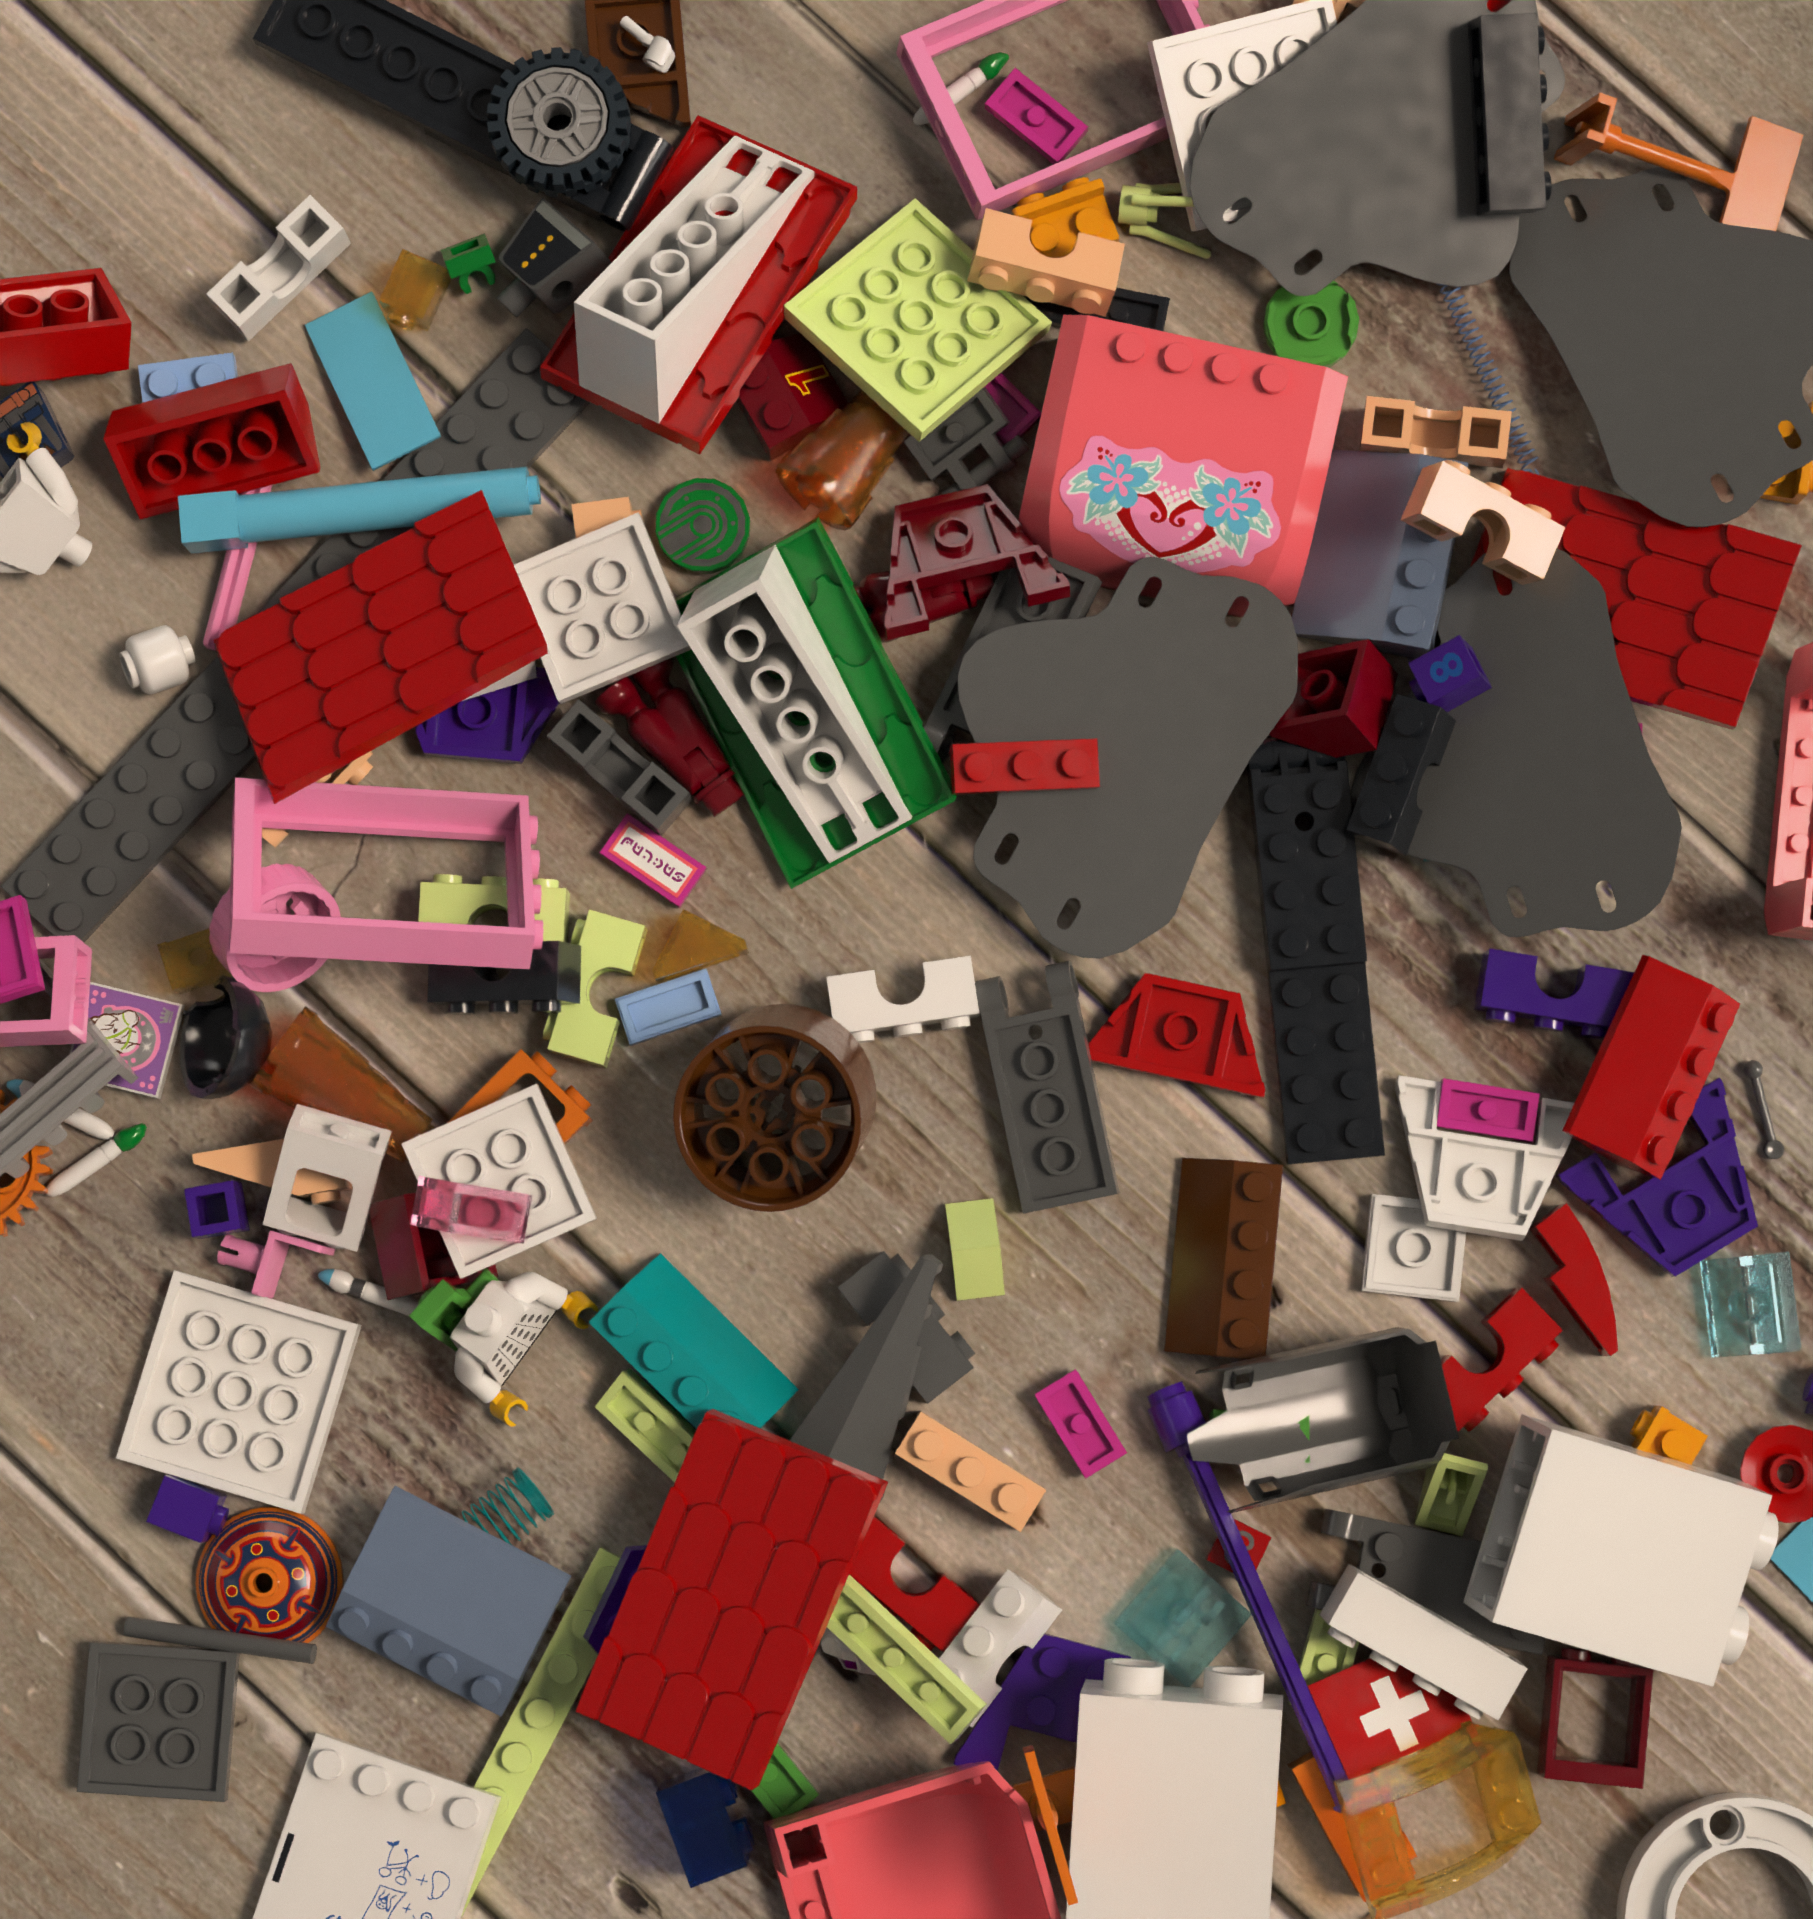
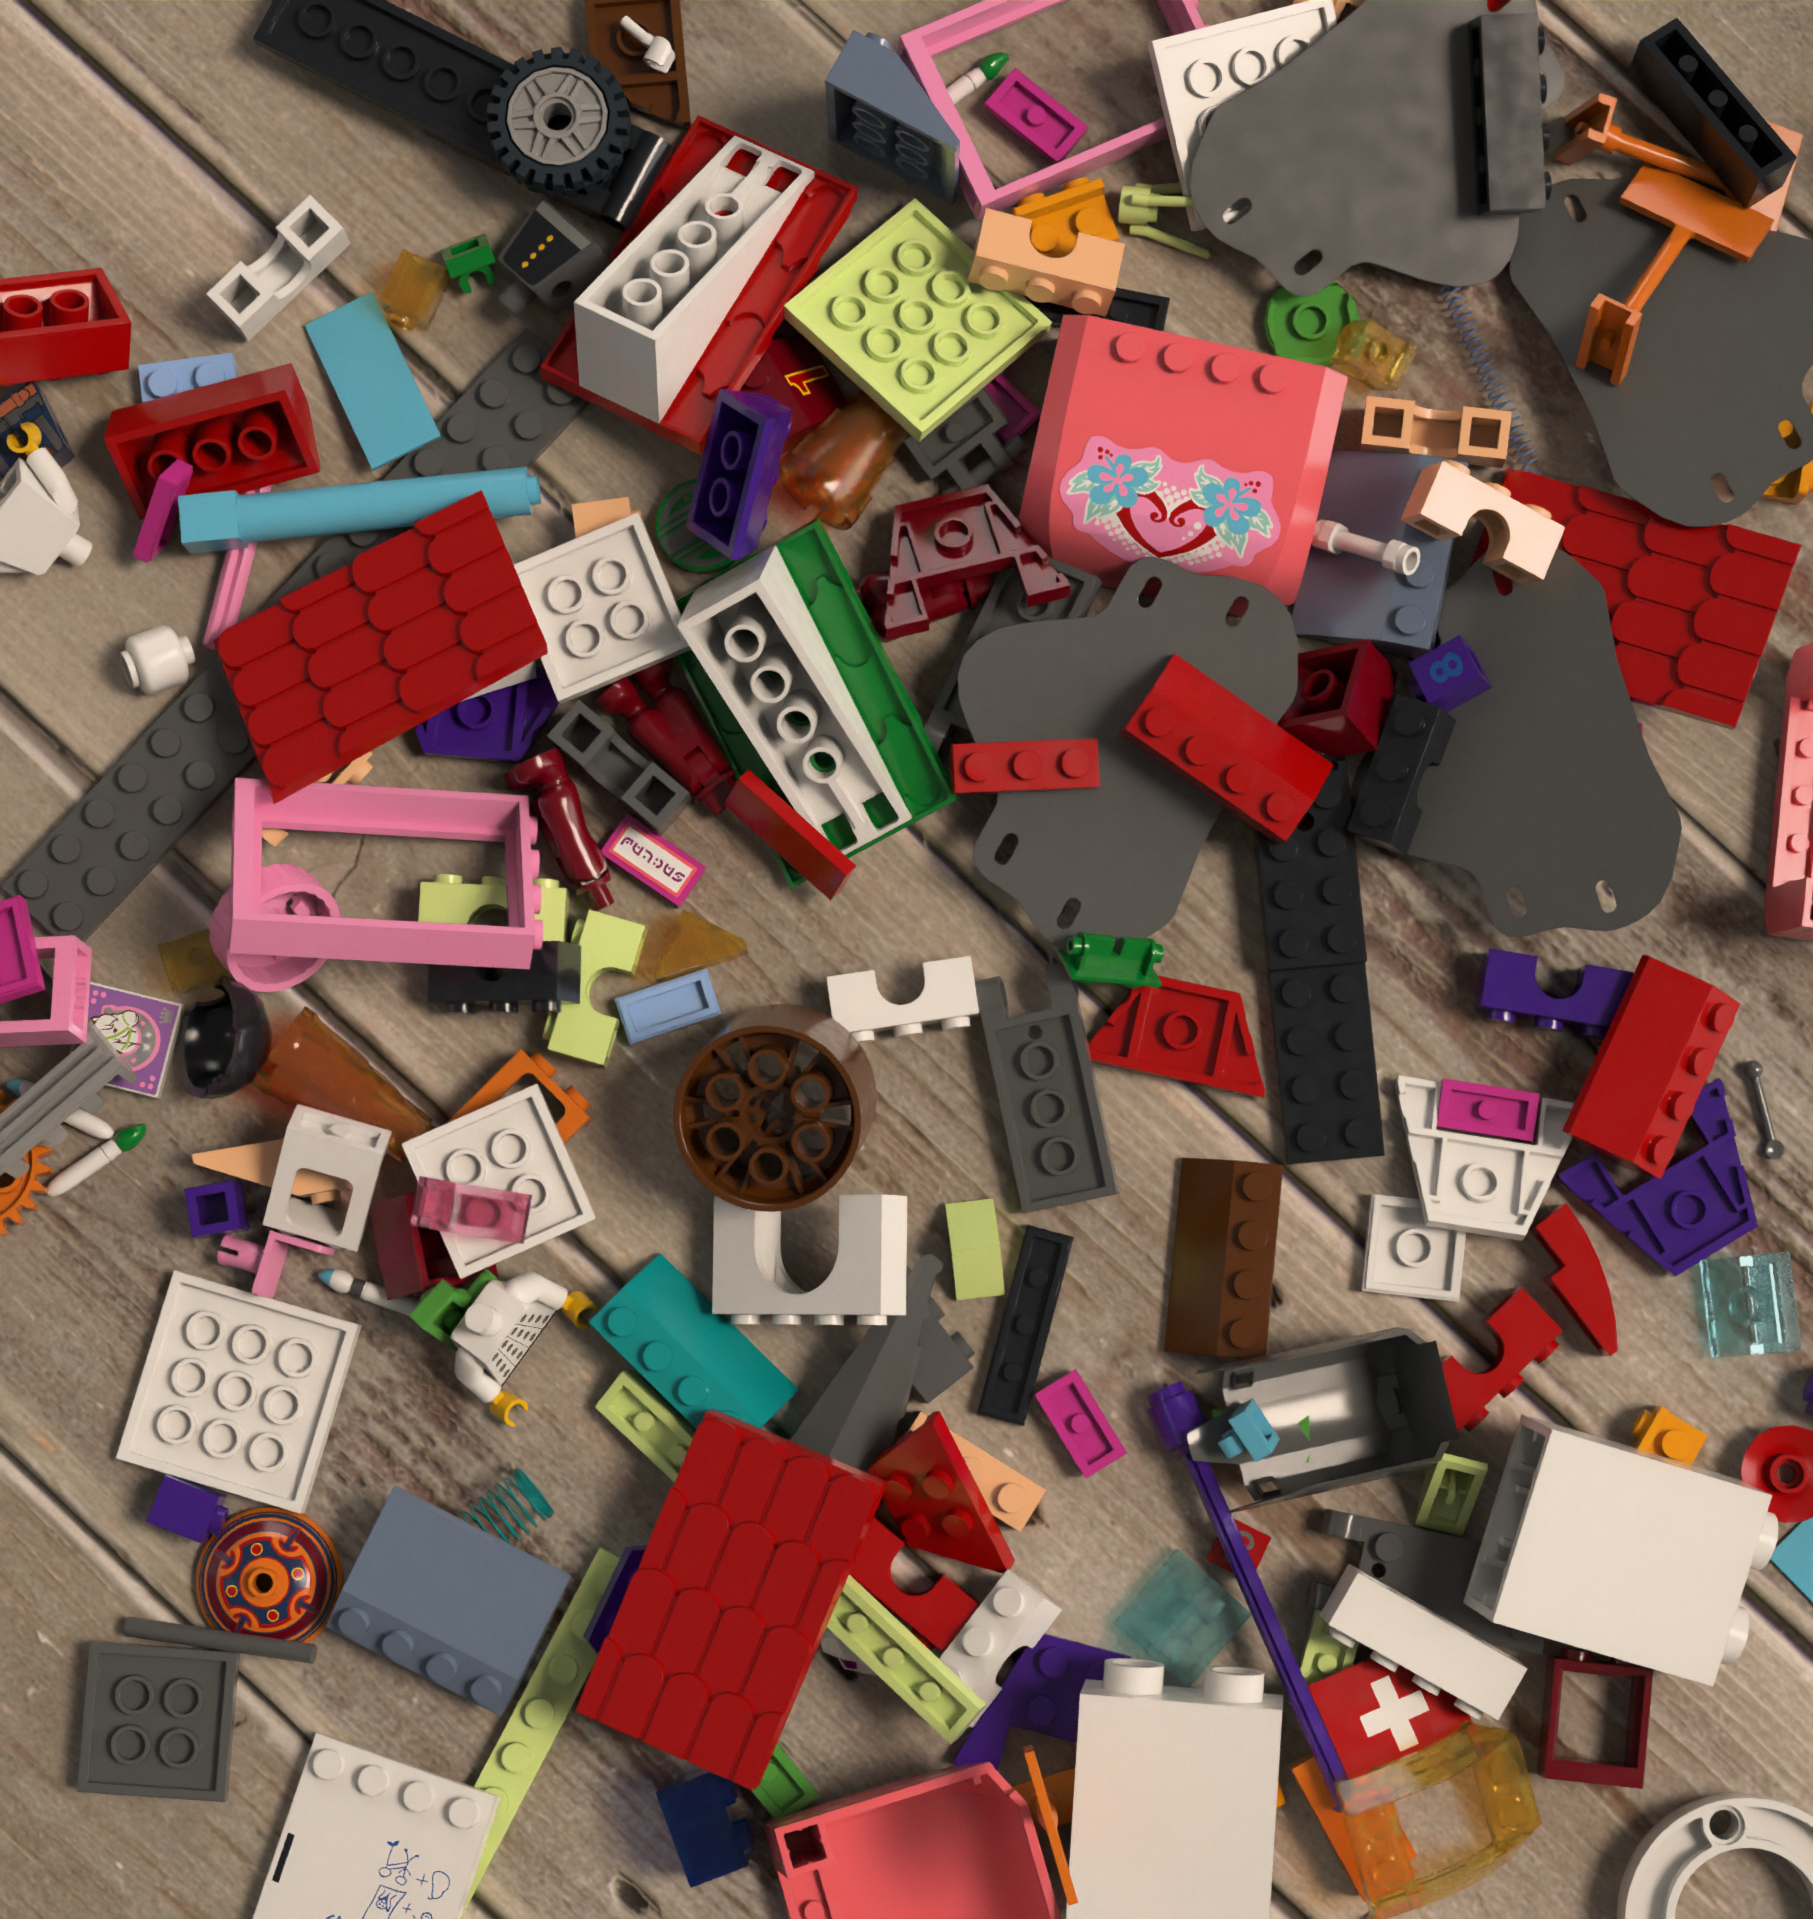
(162, 511): none -> dark pink tile
(563, 824): none -> dark red piece
(738, 471): none -> dark purple slope
(789, 834): none -> red tile
(863, 1282): none -> white arch
(889, 118): none -> sand blue slope
(938, 1498): none -> red wing
(1025, 1325): none -> black tile
(1092, 960): none -> green hinge
(1227, 750): none -> red slope
(1249, 1432): none -> medium azure tile
(1377, 369): none -> clear yellow brick
(1395, 555): none -> bar
(1692, 214): none -> orange piece
(1711, 113): none -> black brick

